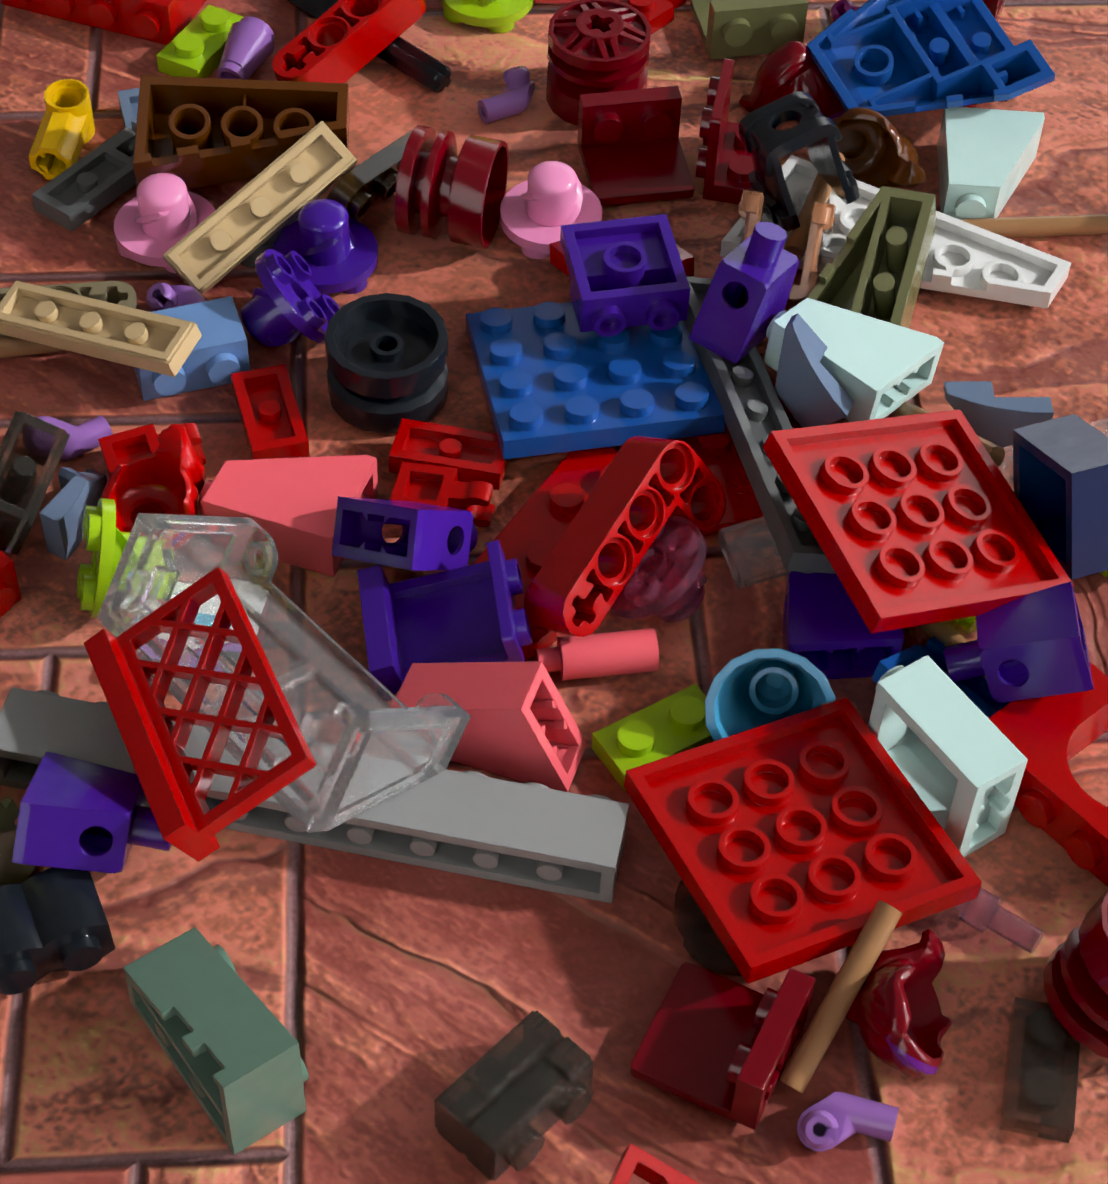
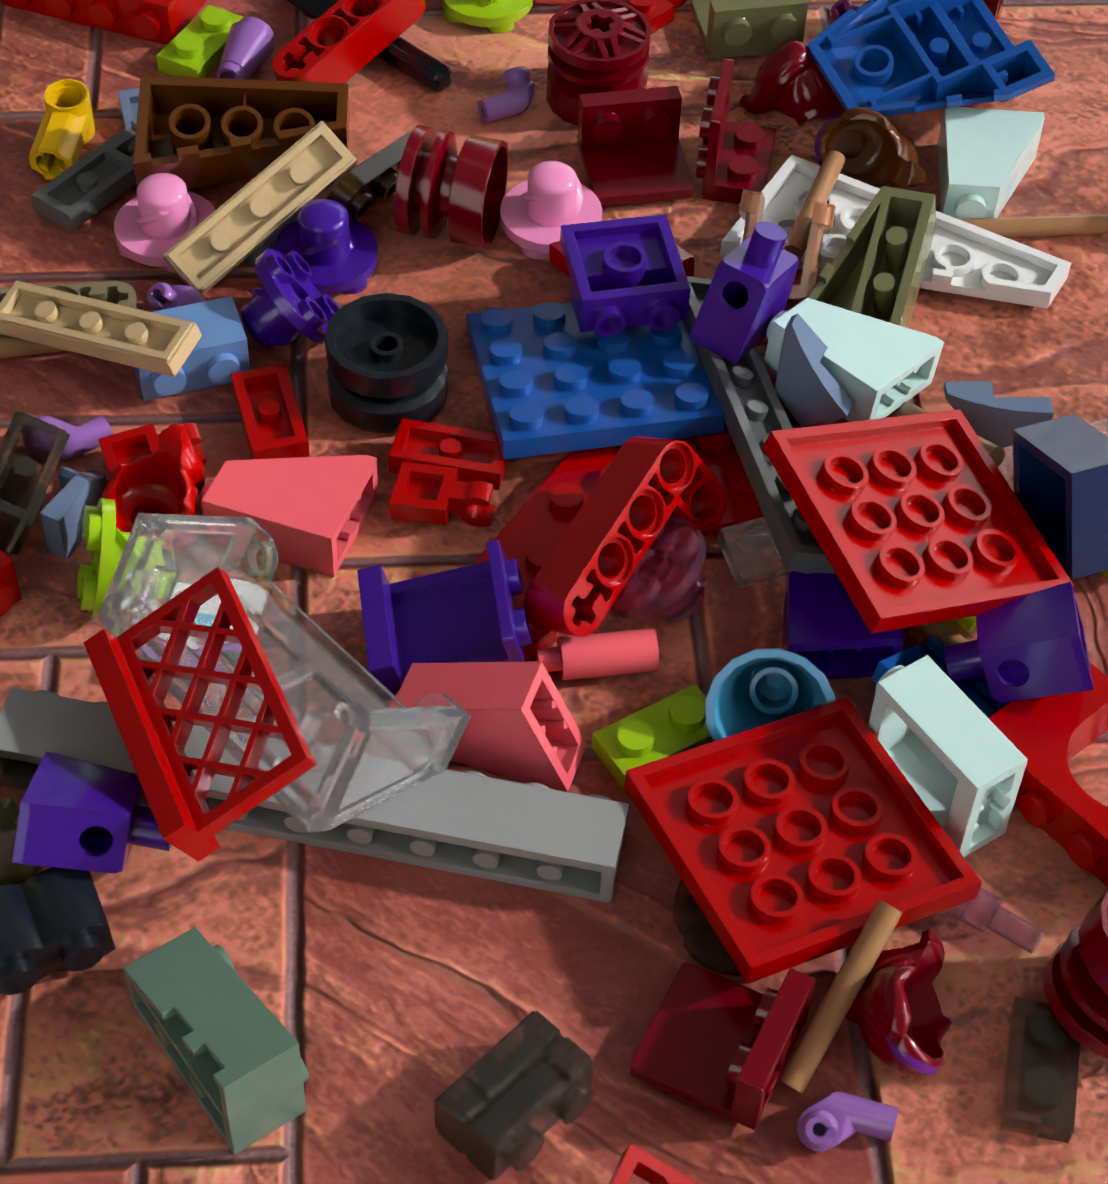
(430, 537): dark purple torso -> none
(769, 145): black piece -> none

